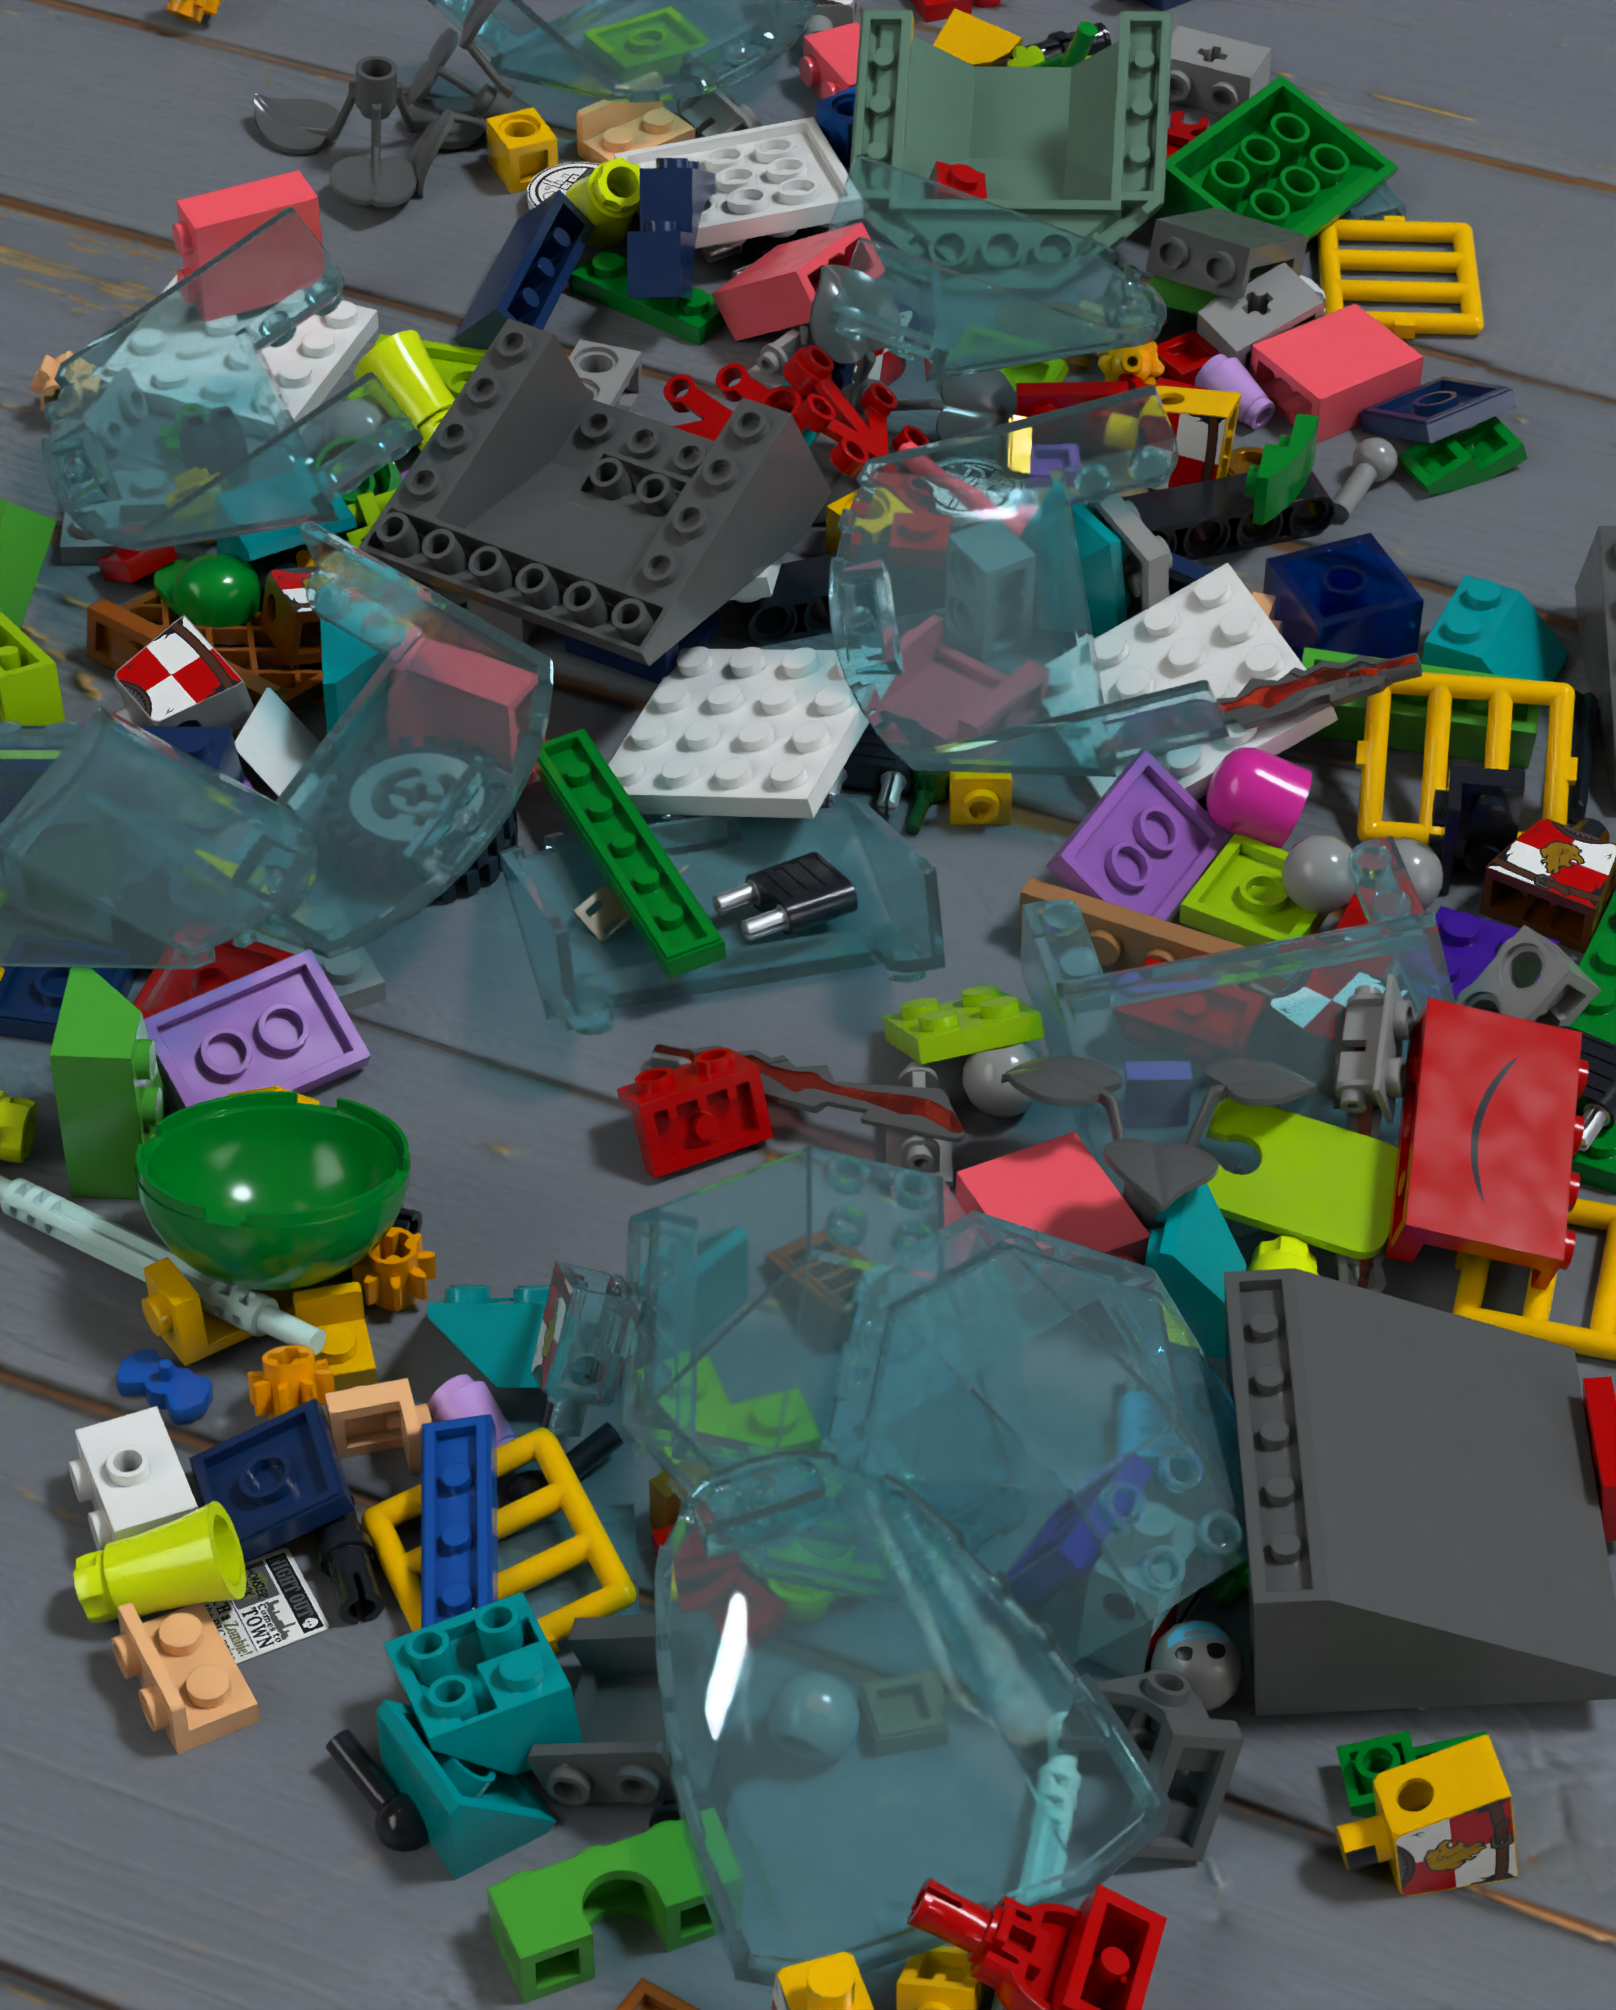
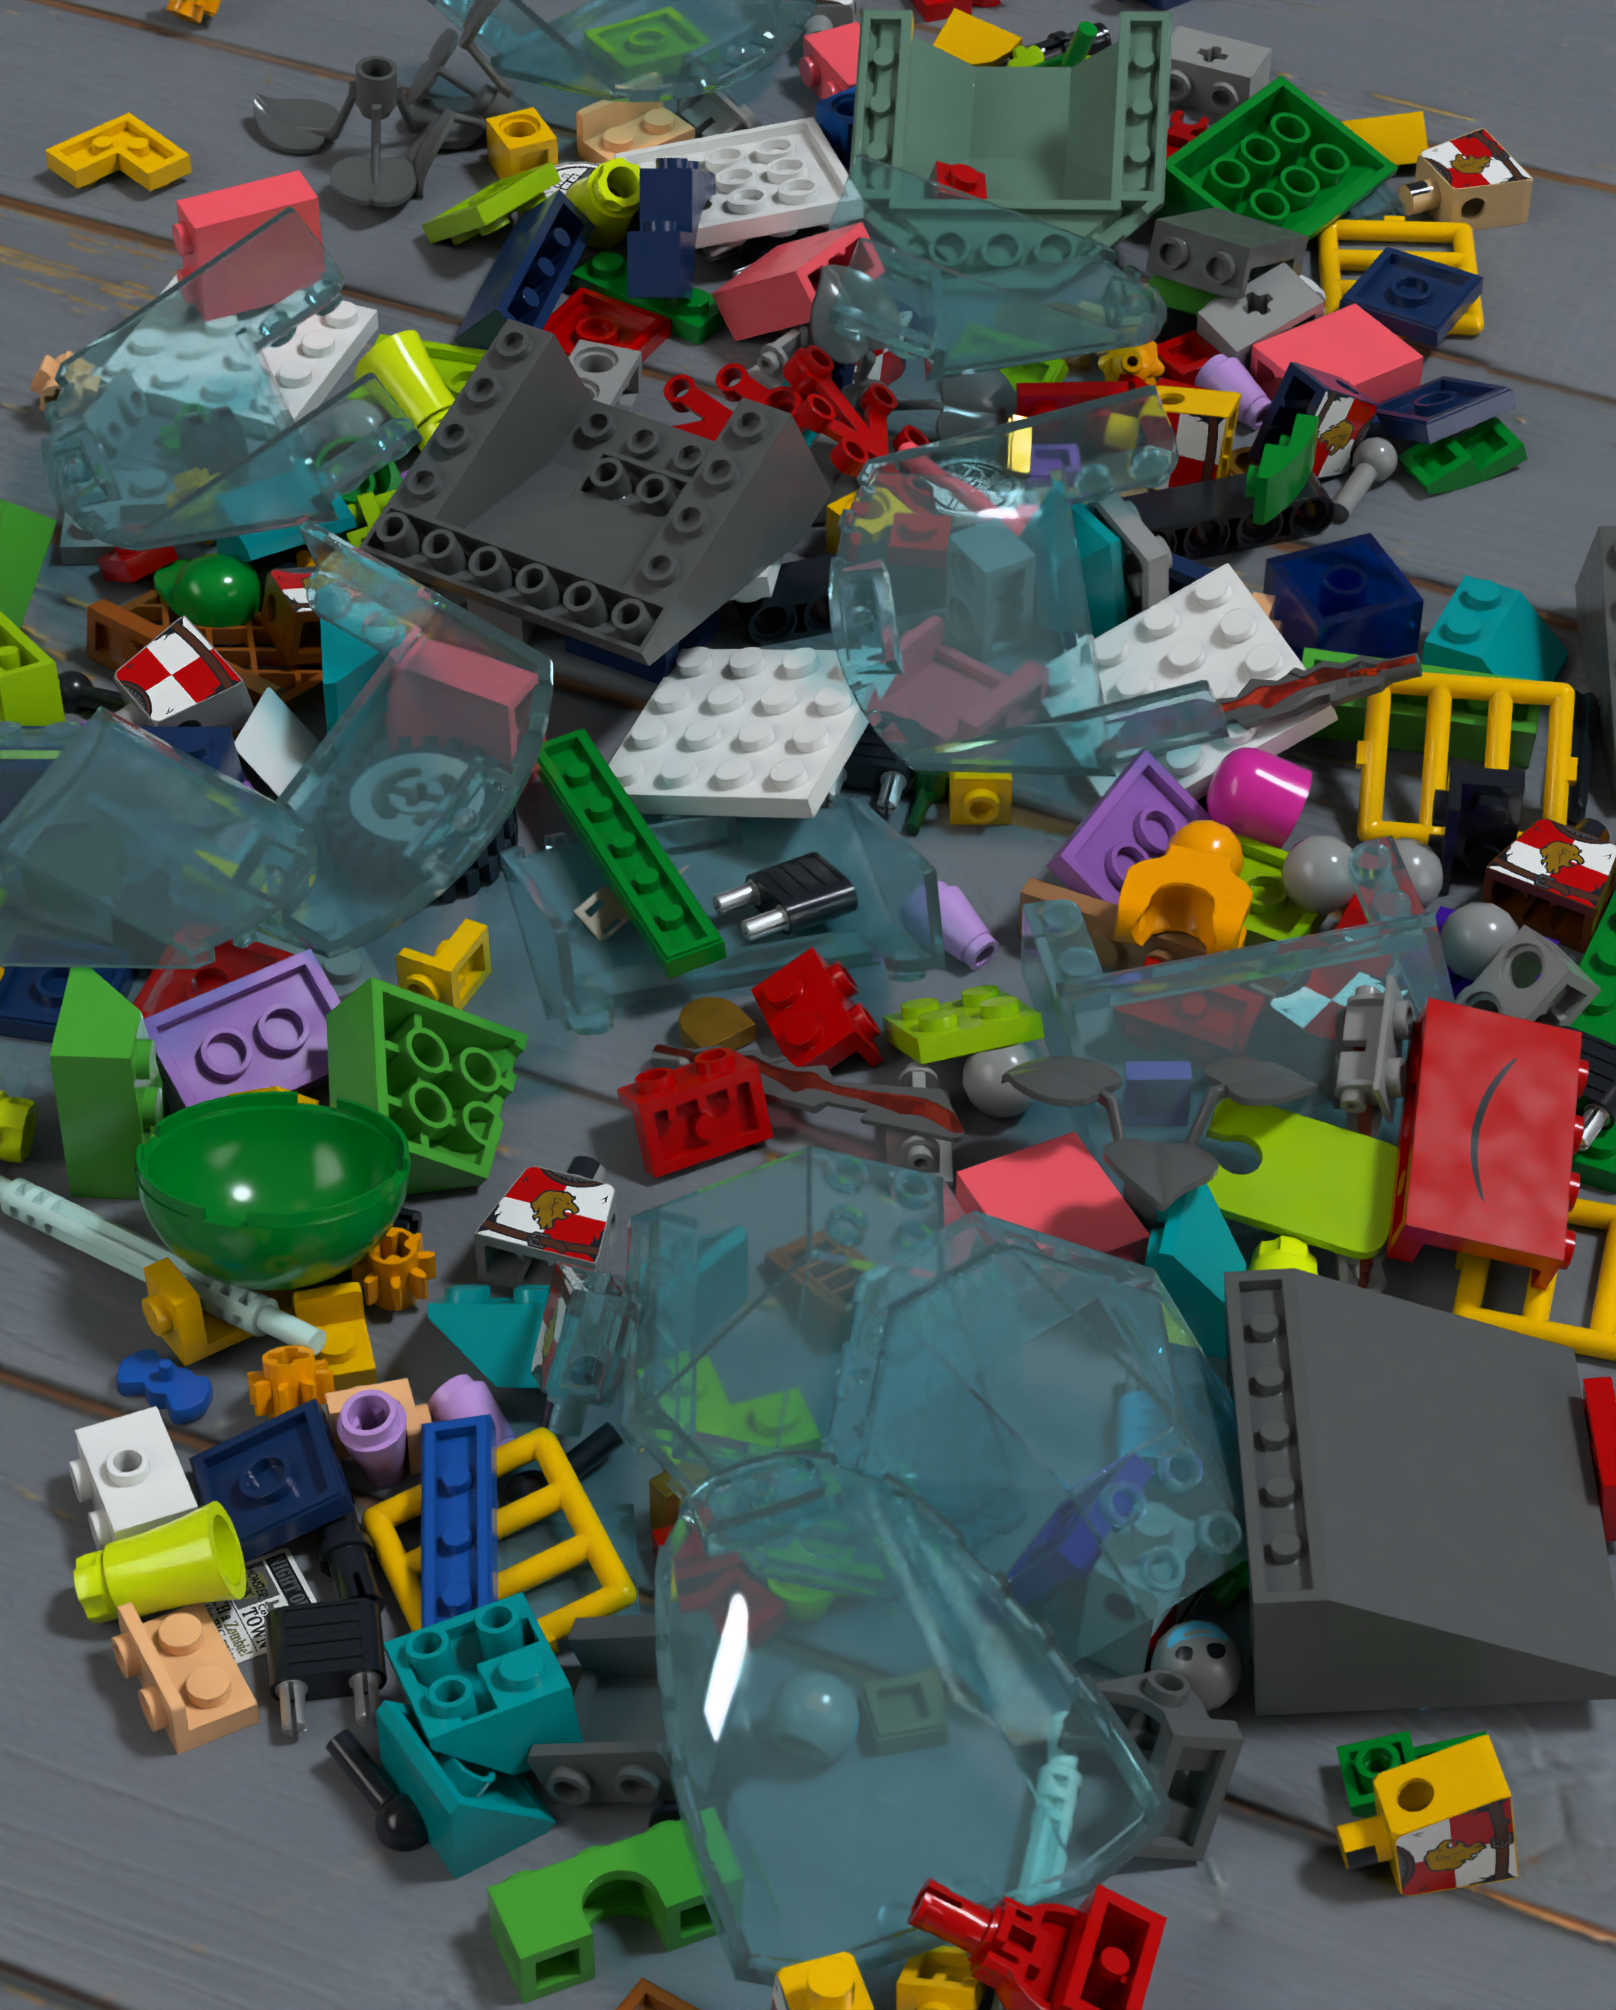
(80, 694): none -> black bar
(123, 146): none -> yellow plate
(325, 1654): none -> black piece
(375, 1435): none -> lavender cone
(428, 1072): none -> bright green wedge
(453, 971): none -> yellow bracket
(490, 206): none -> lime plate
(549, 1220): none -> torso
(607, 321): none -> red tile
(713, 1023): none -> pearl gold tile
(815, 1014): none -> red bracket
(963, 930): none -> lavender cone
(1188, 890): none -> light orange piece
(1343, 414): none -> torso
(1394, 136): none -> yellow brick
(1414, 295): none -> dark blue tile
(1469, 183): none -> torso
(1474, 937): none -> light grey piece

